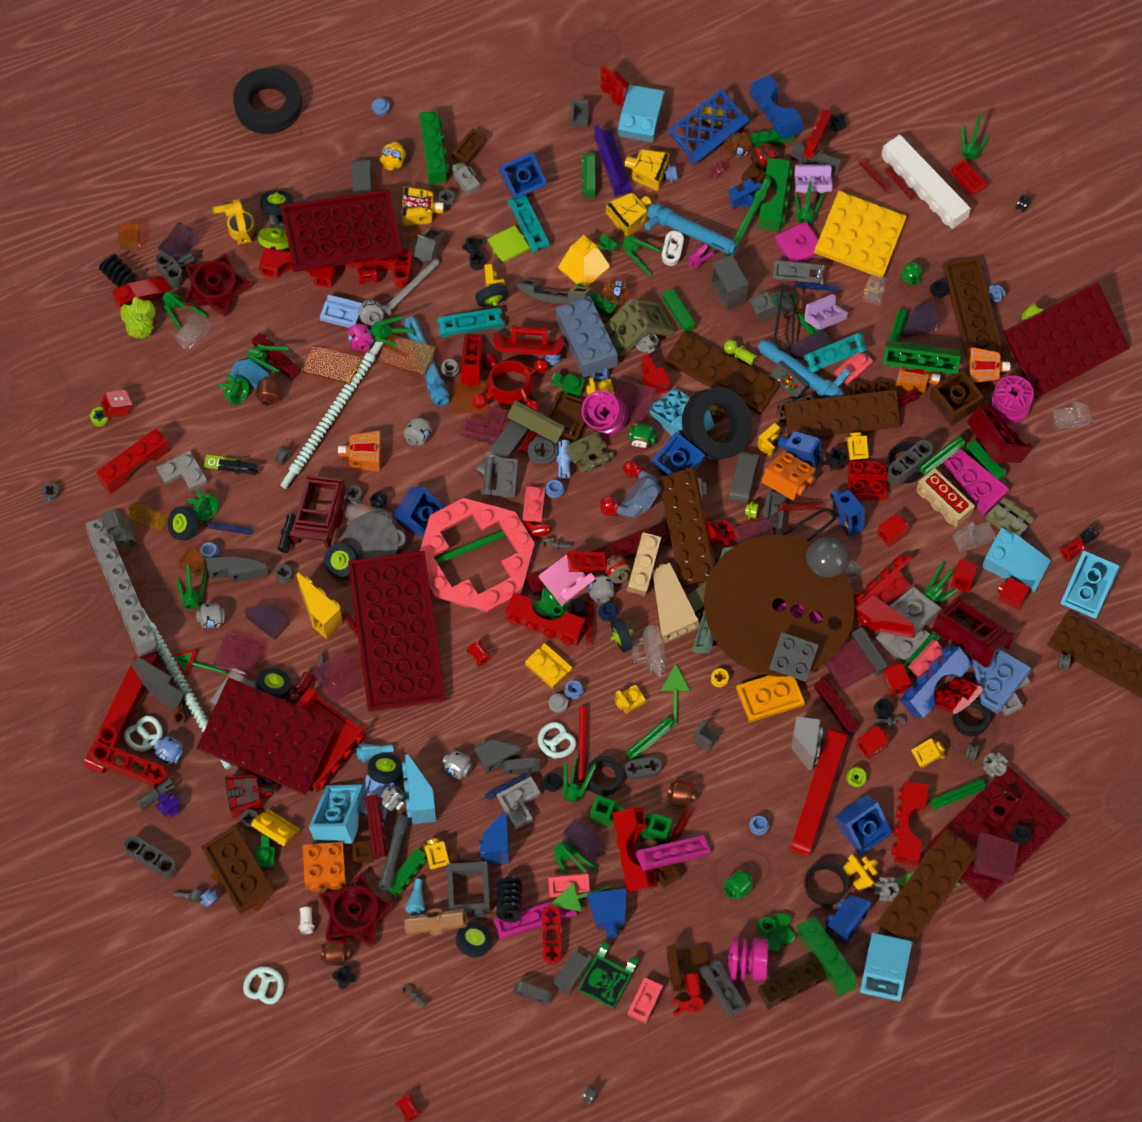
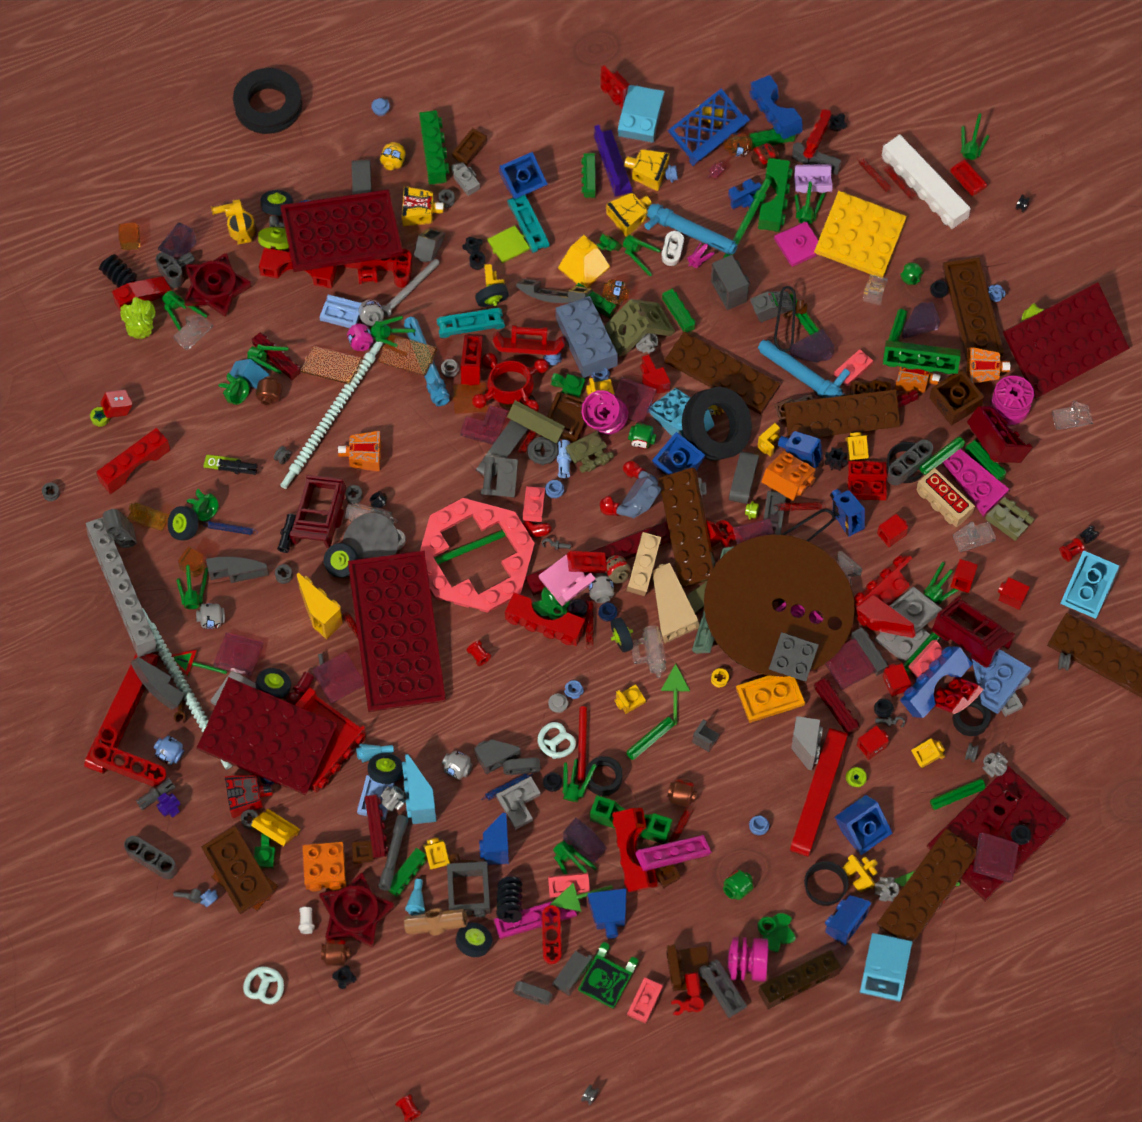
(144, 734): light aqua piece -> none
(185, 467): light grey plate -> none
(209, 550): medium blue plate -> none
(269, 619): clear purple slope -> none
(337, 814): medium azure slope -> none
(414, 995): dark grey hand -> none
(416, 509): blue slope -> none
(417, 431): light grey head -> none
(548, 666): yellow plate -> none
(579, 113): dark grey panel -> none
(643, 770): dark grey beam -> none
(731, 347): lime pin -> none
(753, 173): reddish brown plate -> none
(789, 380): dark grey tile -> none
(798, 271): dark grey plate -> none
(813, 286): blue piece -> none
(824, 312): lavender bracket -> none
(827, 557): dark grey piece -> none
(835, 352): teal plate -> none
(835, 966): green arch -> none
(908, 847): red arch -> none
(1016, 559): medium azure slope -> none

